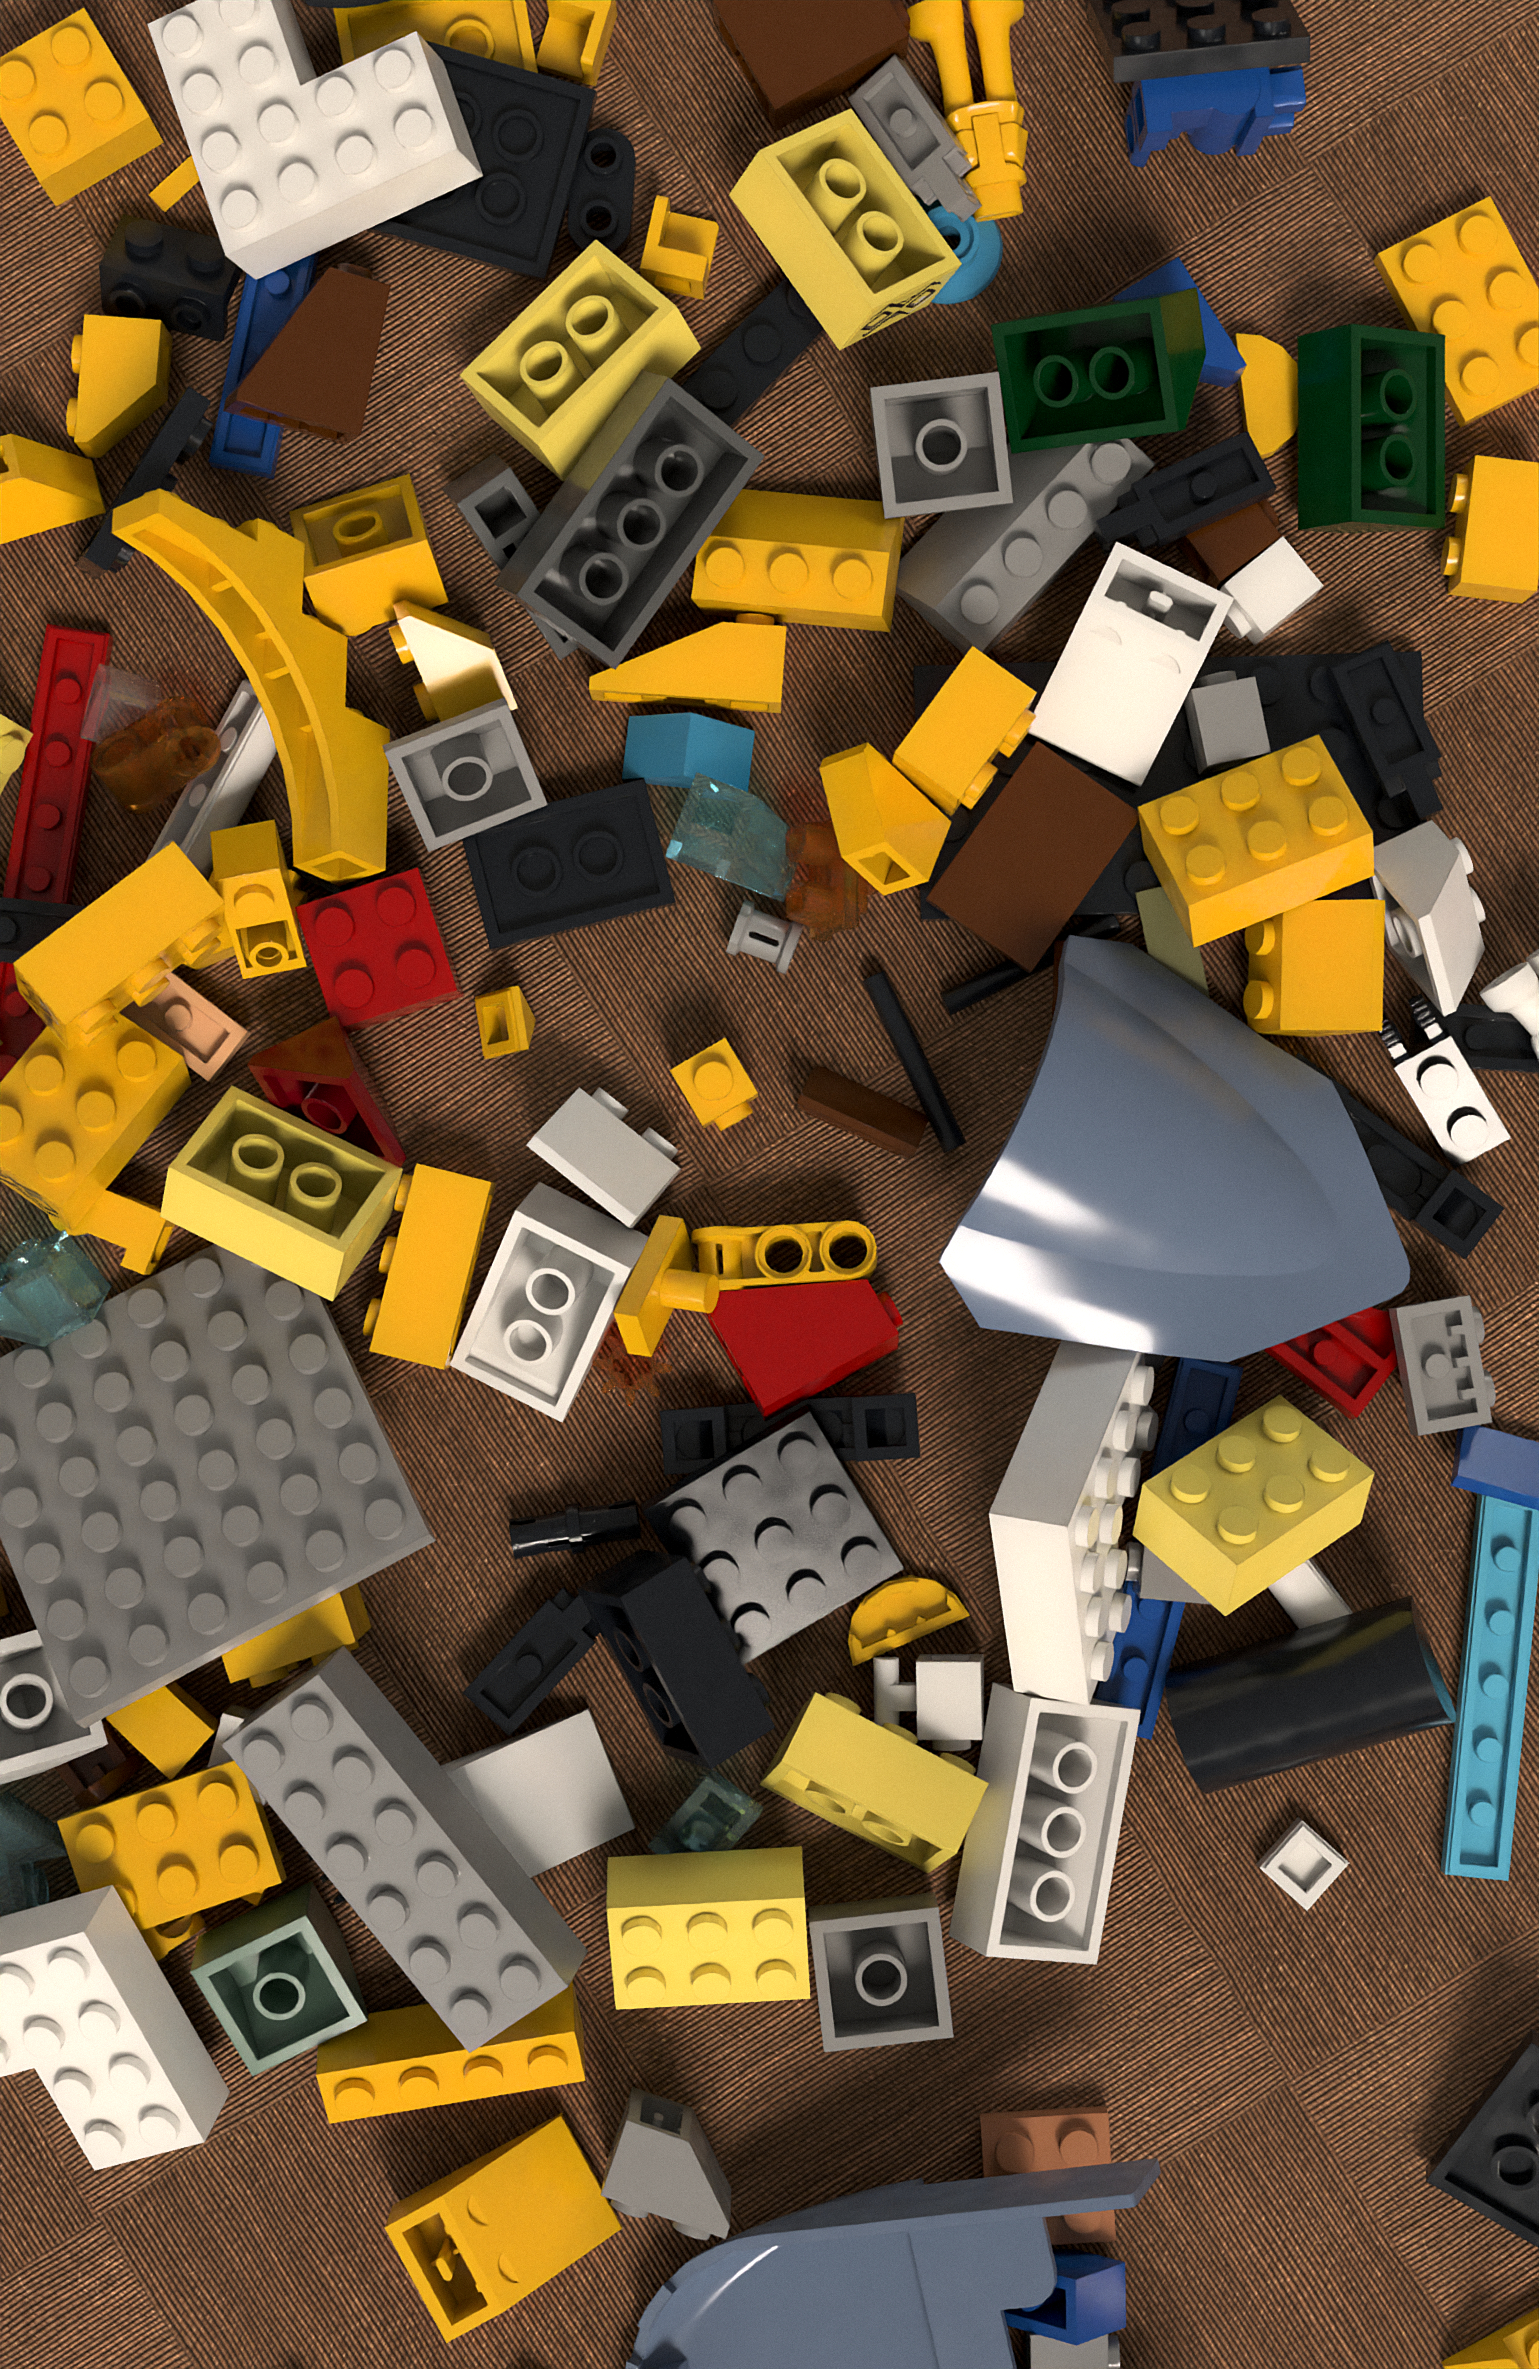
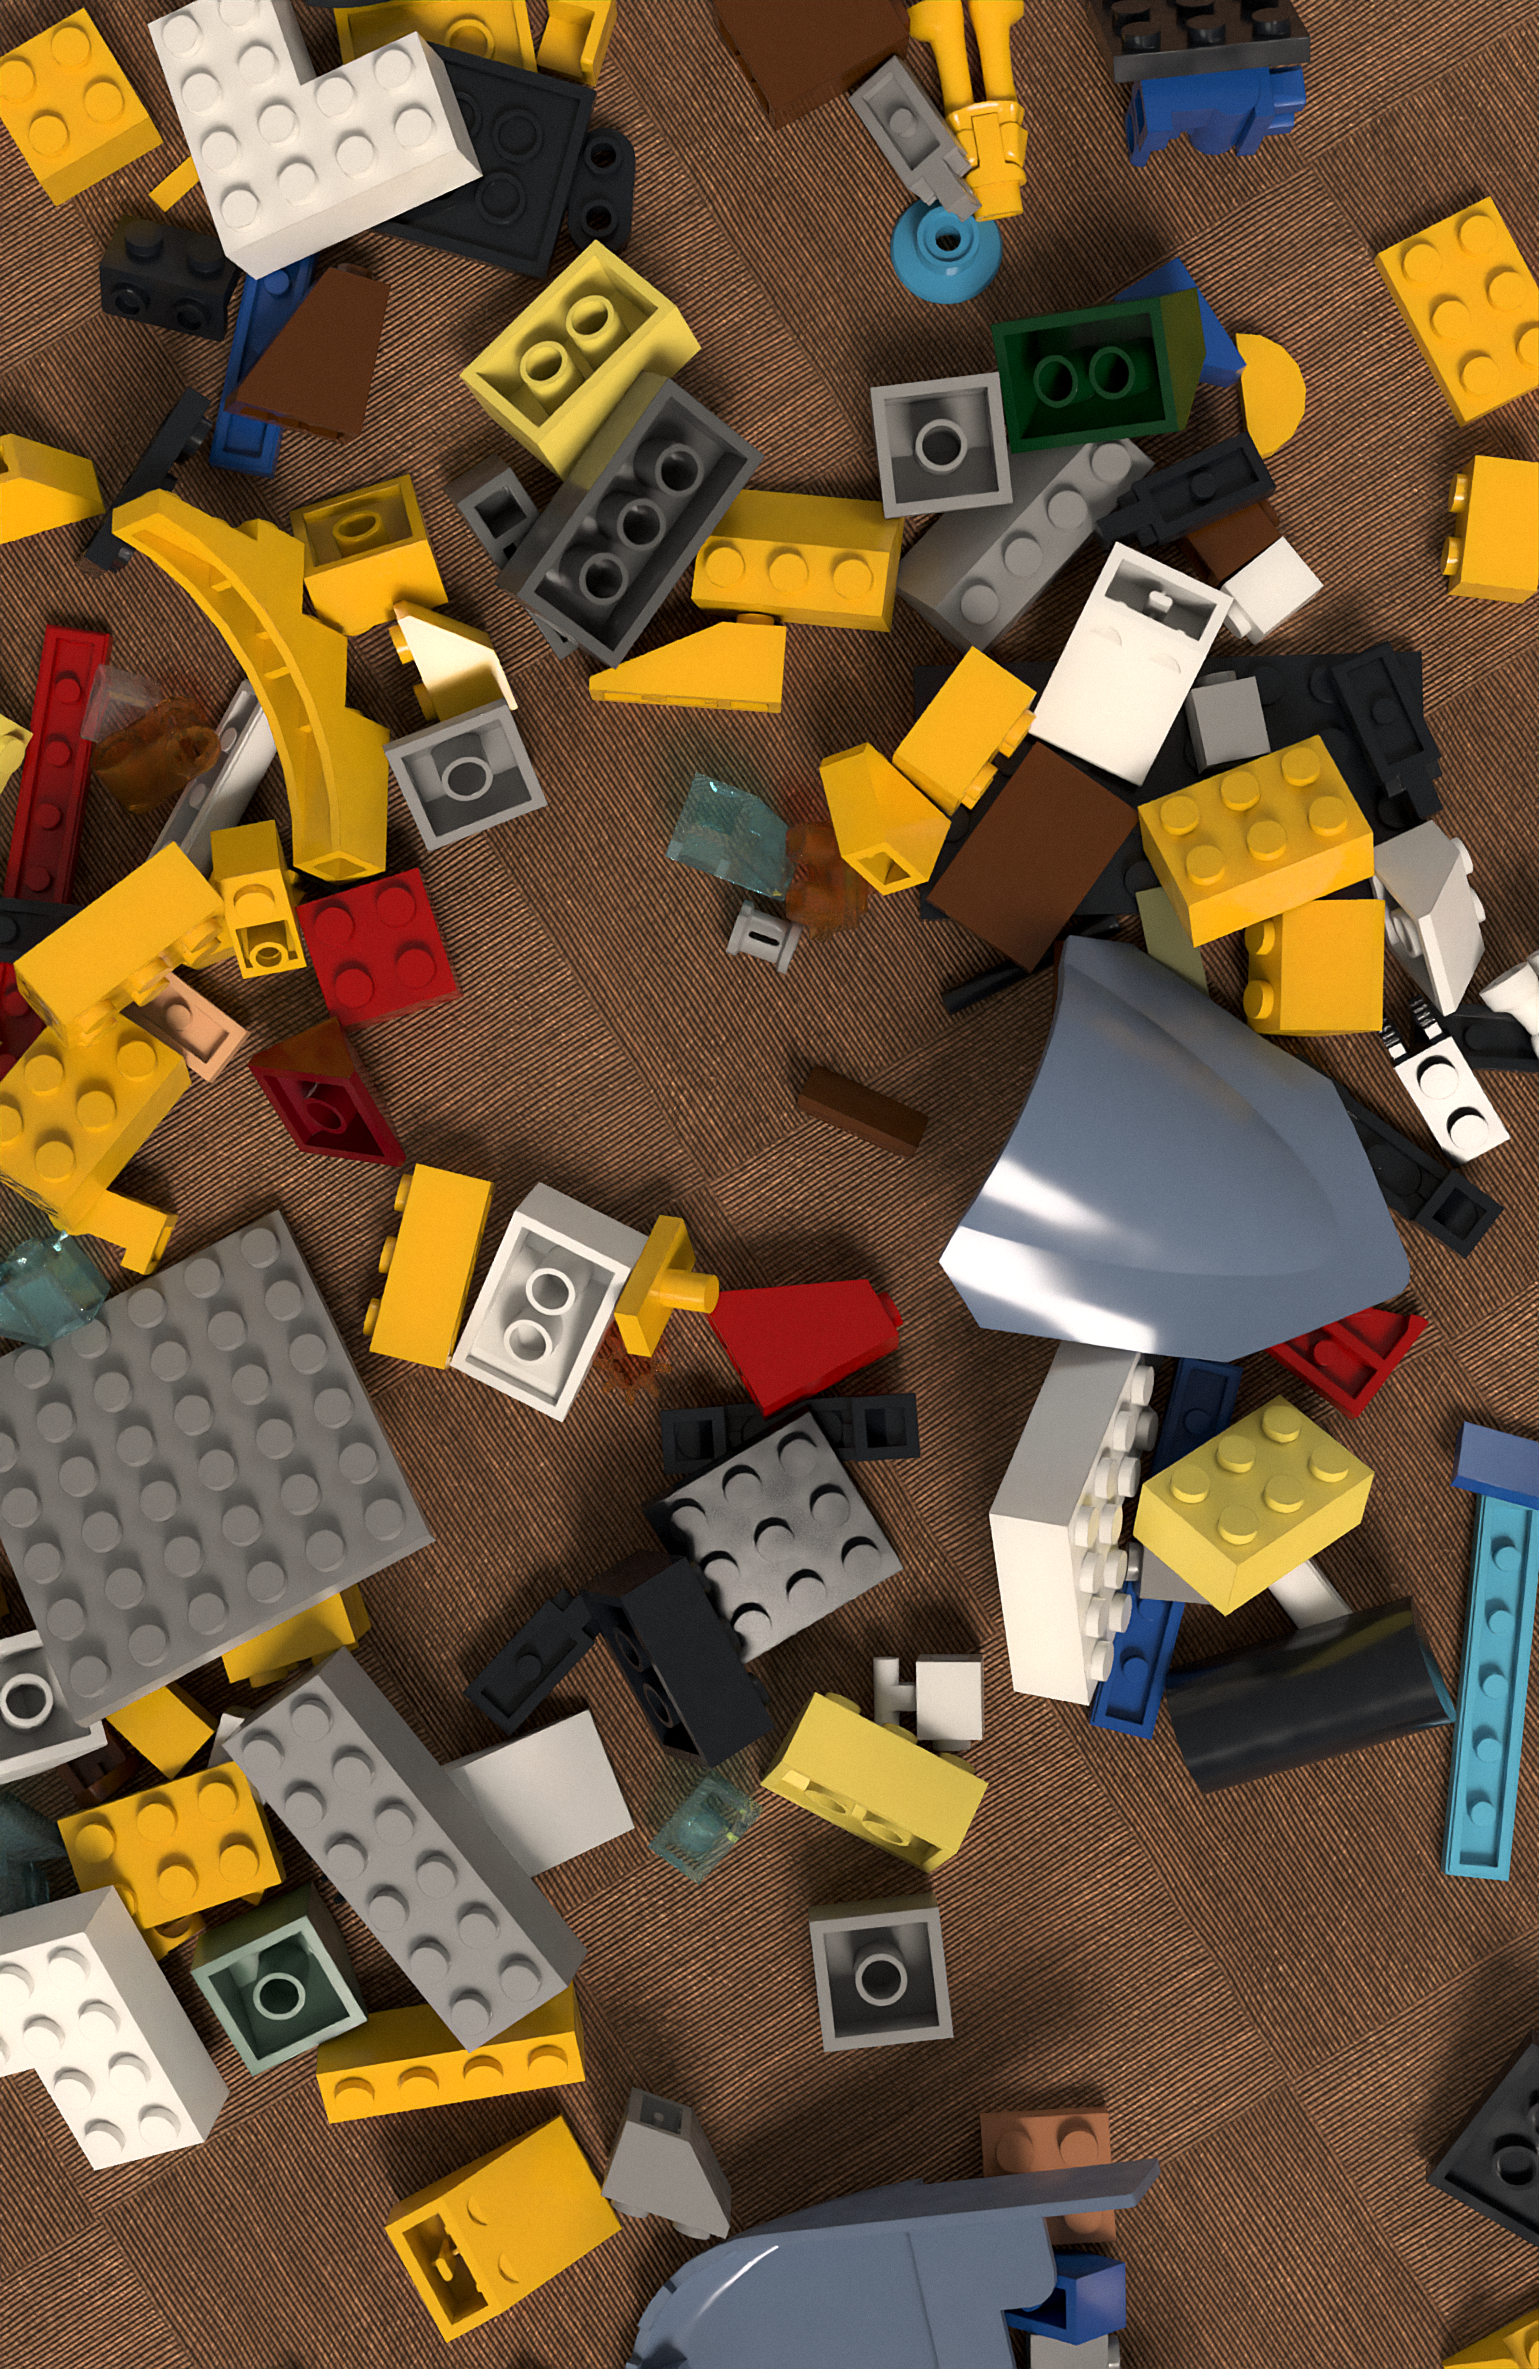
(121, 379): yellow slope -> none
(280, 1192): light yellow brick -> none
(504, 1022): yellow slope -> none
(569, 866): black plate -> none
(575, 1528): black pin -> none
(606, 1156): white slope -> none
(677, 745): dark azure slope -> none
(678, 251): yellow panel -> none
(707, 1927): light yellow brick -> none
(716, 1086): yellow brick -> none
(747, 1251): yellow piece -> none
(756, 355): black plate -> none
(844, 228): light yellow brick -> none
(900, 1613): yellow tile -> none
(914, 1061): black bar -> none
(1045, 1828): white slope -> none
(1302, 1863): white tile -> none
(1371, 430): dark green slope -> none
(1442, 1364): light grey bracket -> none

